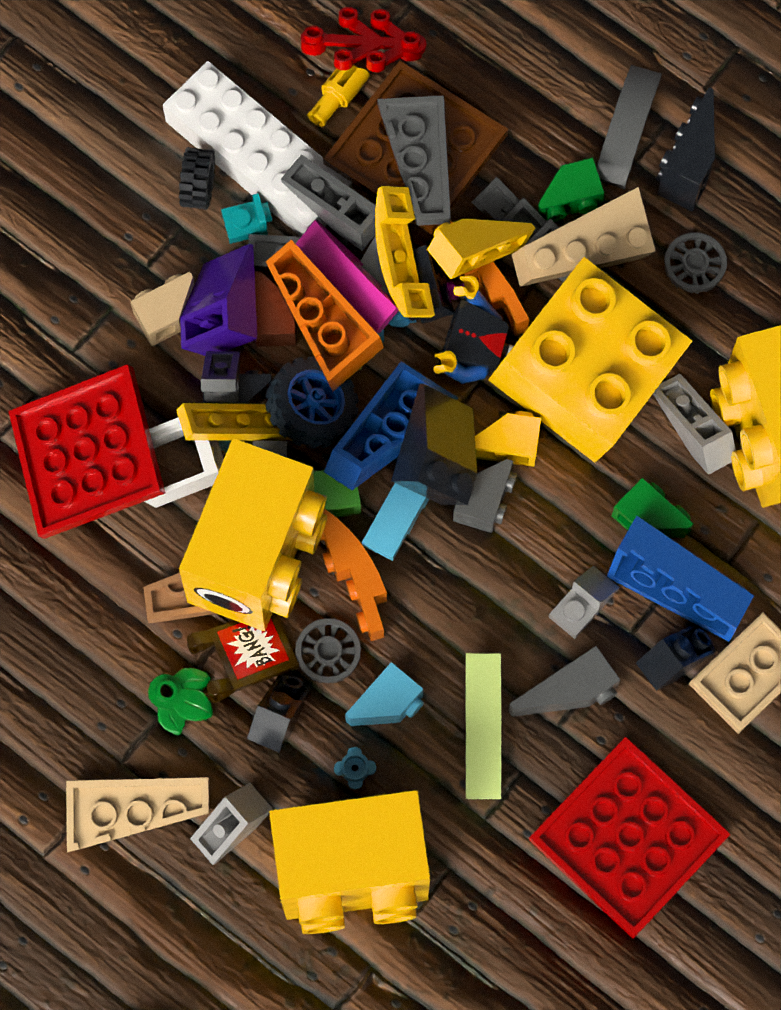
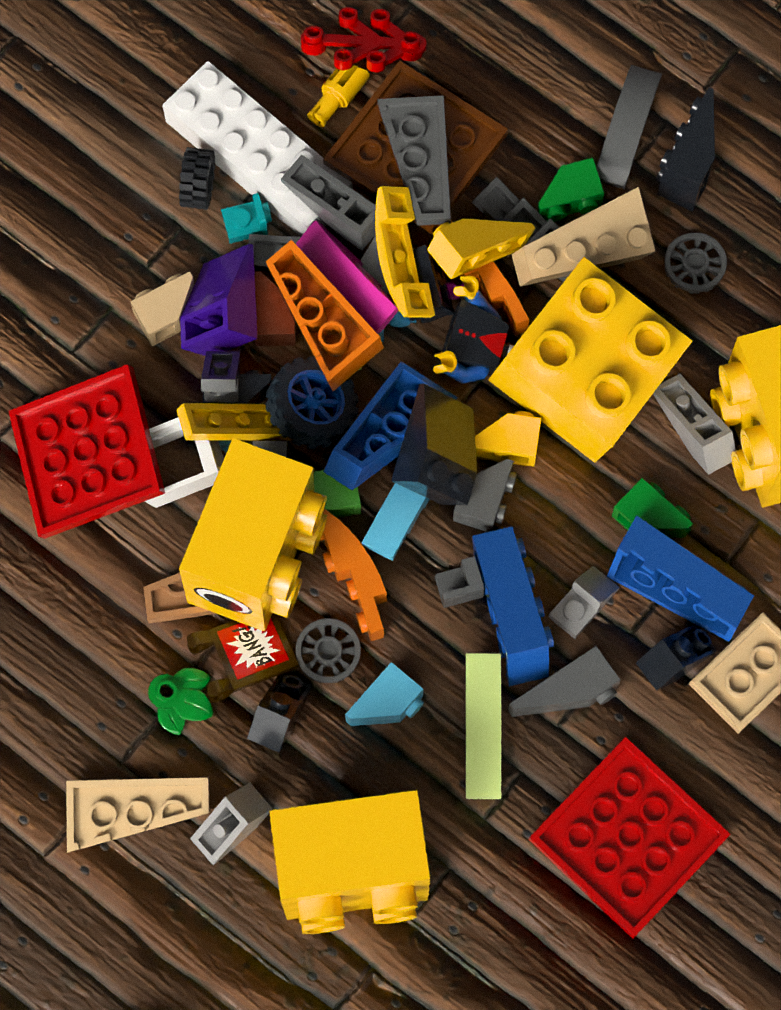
(344, 767): medium azure plate -> none
(460, 583): none -> dark grey panel
(513, 605): none -> blue wedge

